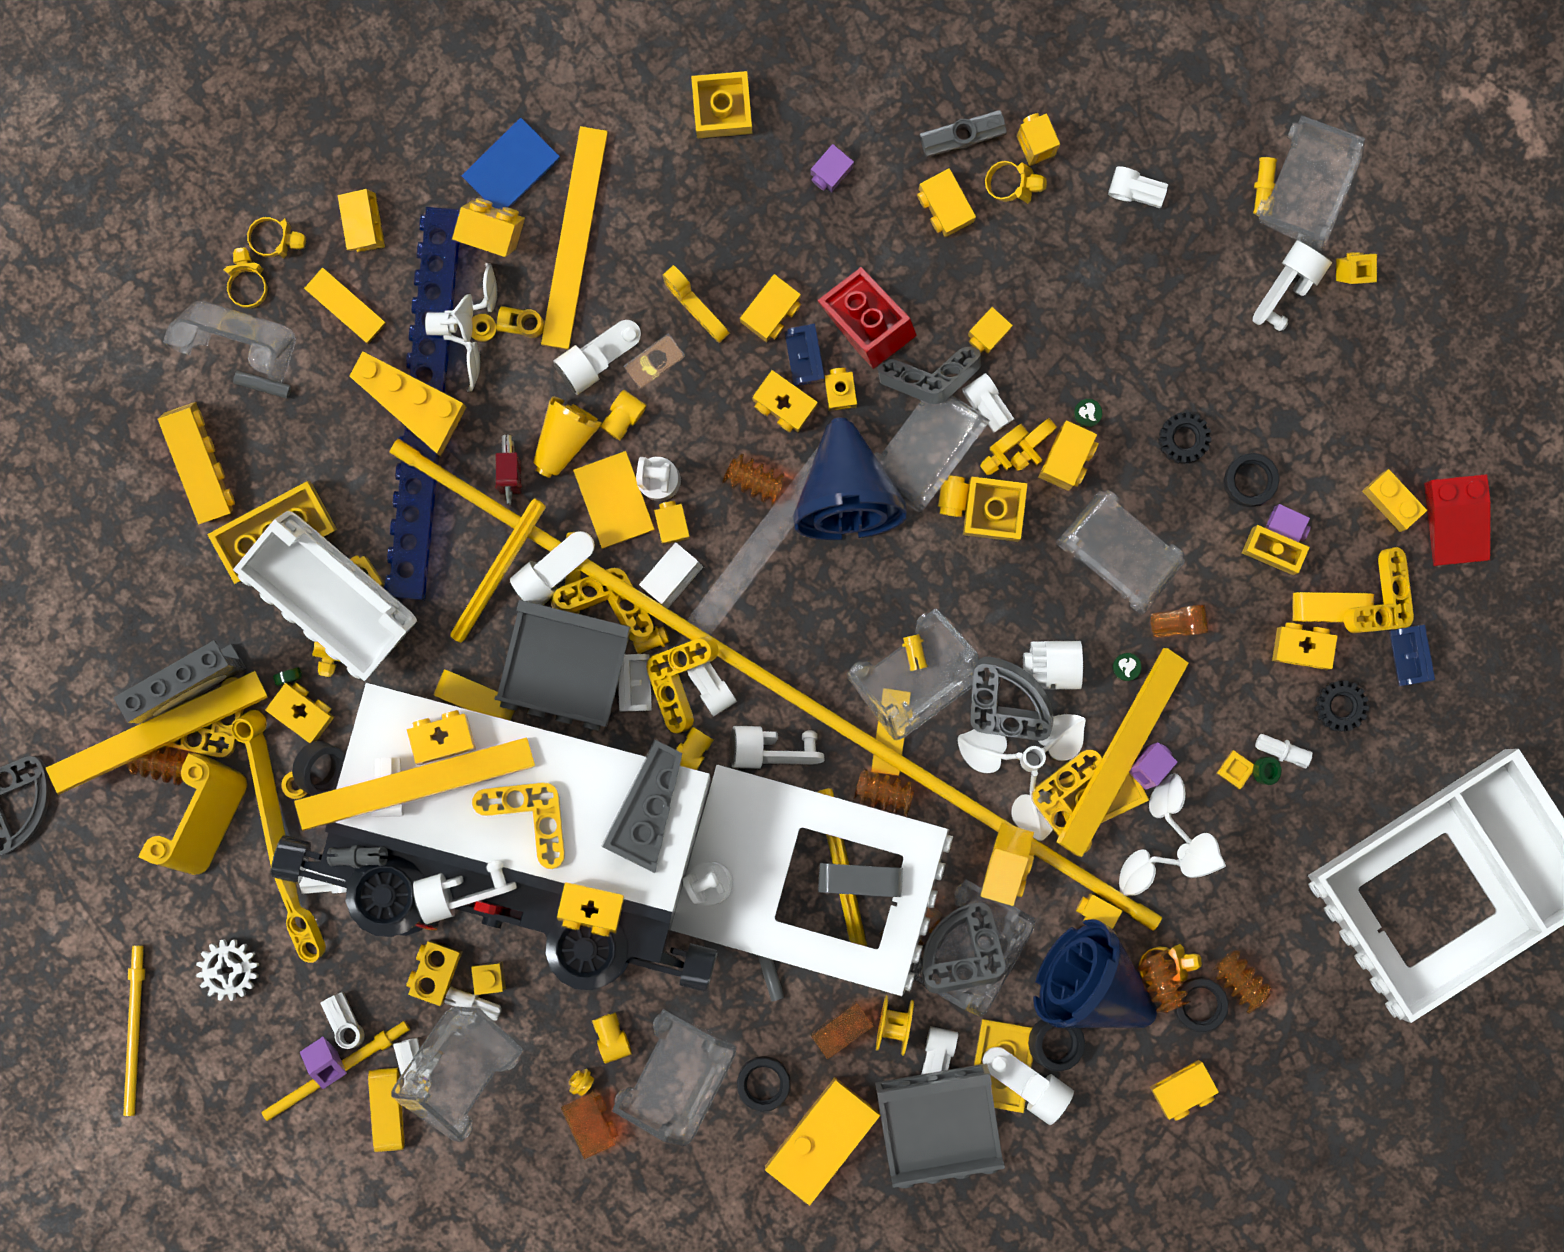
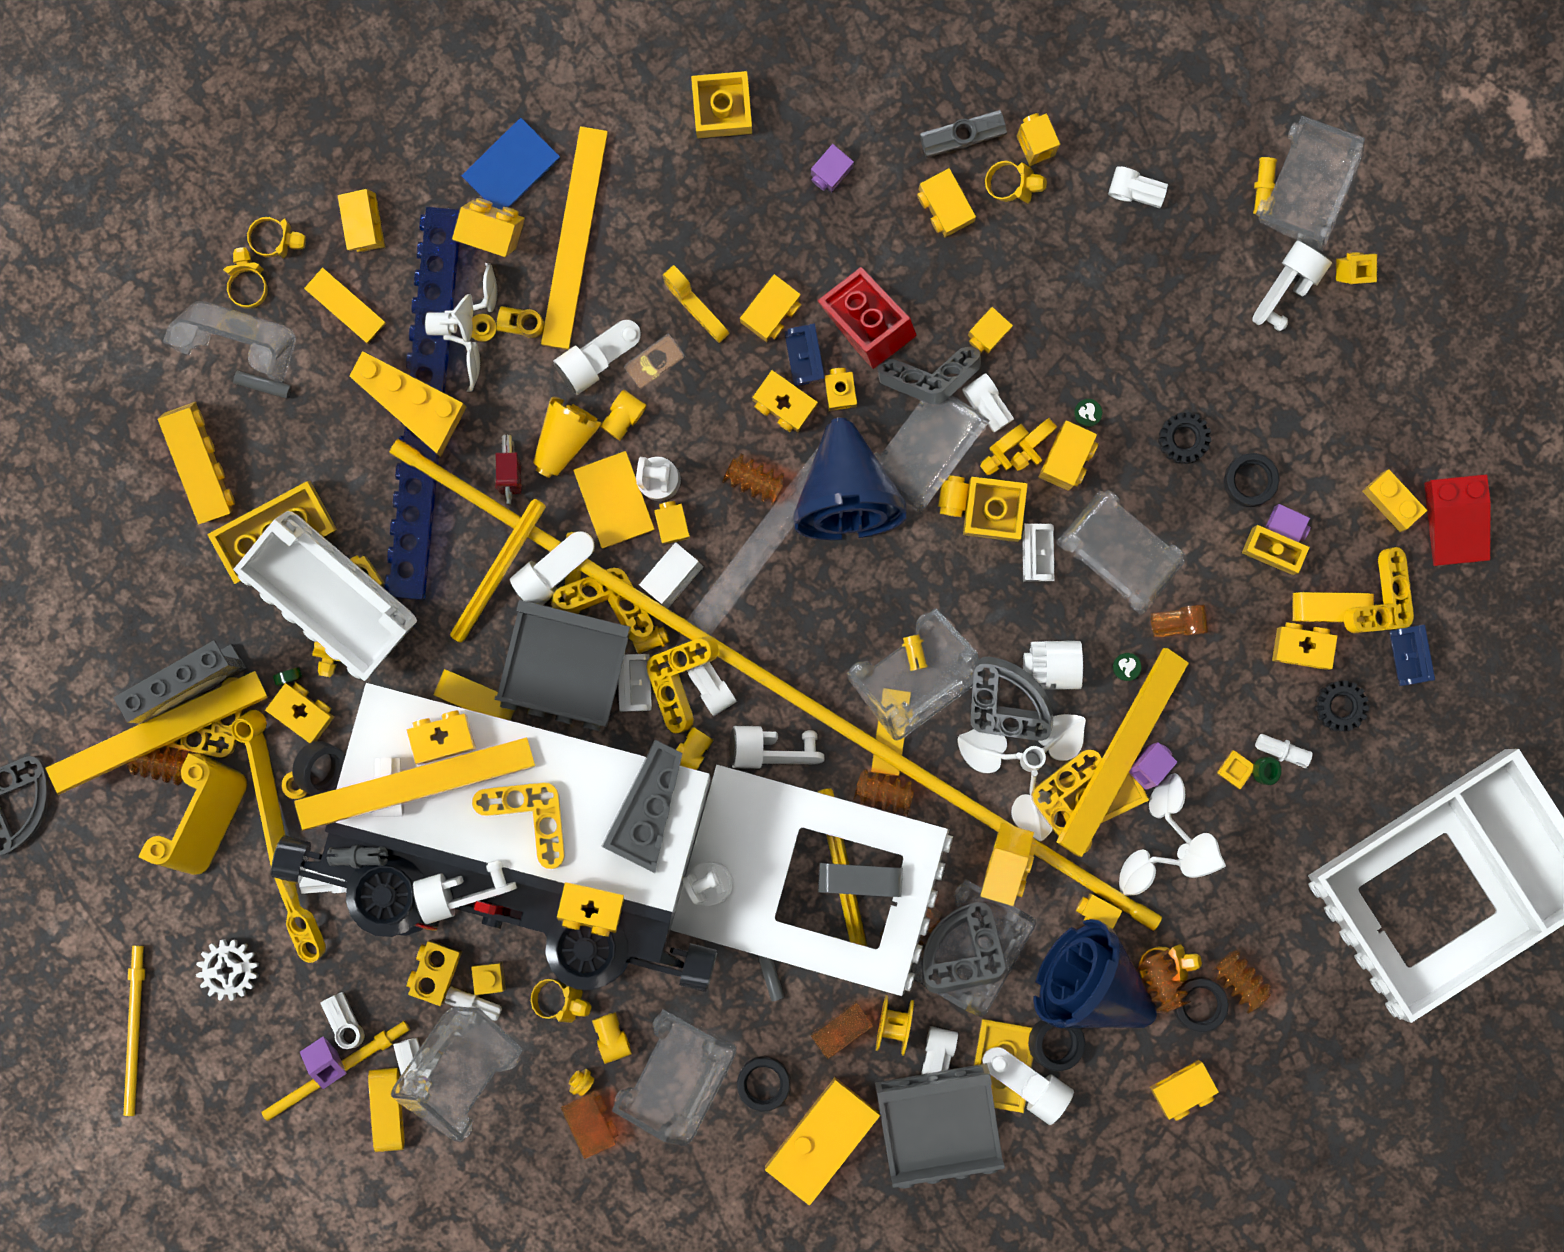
(573, 1005): none -> yellow piece
(1038, 552): none -> white hinge

